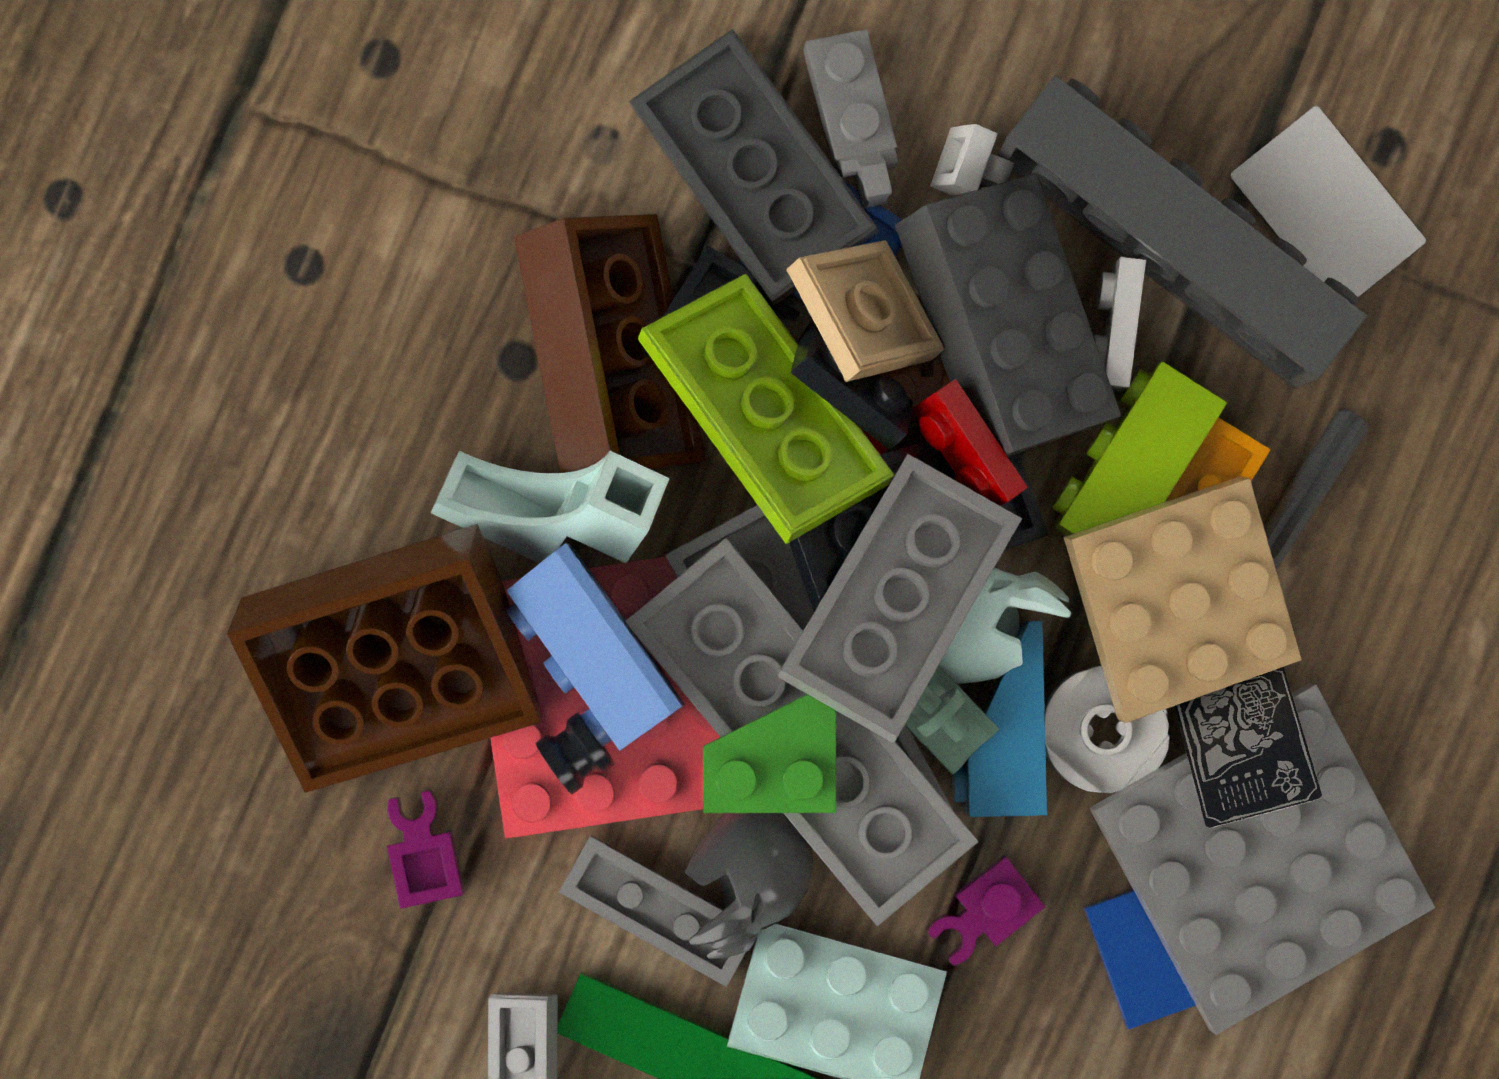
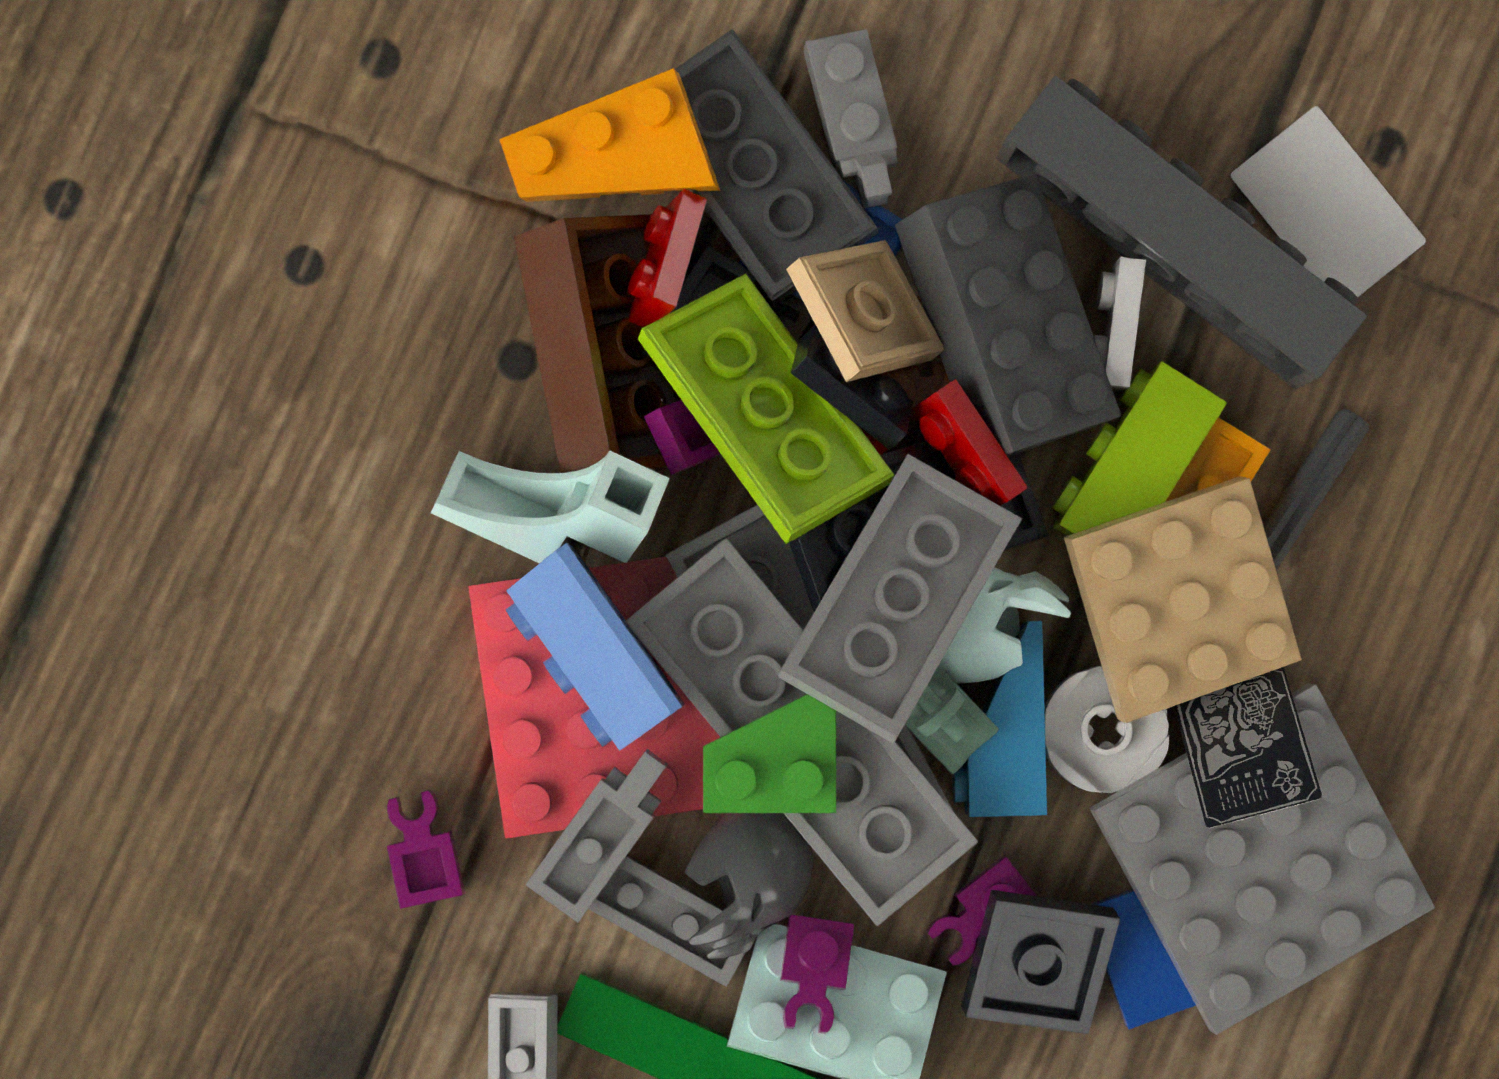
(386, 659): reddish brown slope -> none
(574, 754): black wheel -> none
(598, 838): none -> light grey hinge
(617, 144): none -> light orange wing
(661, 275): none -> red plate
(680, 437): none -> magenta plate
(815, 959): none -> magenta plate
(969, 161): white tile -> none
(1040, 962): none -> black plate

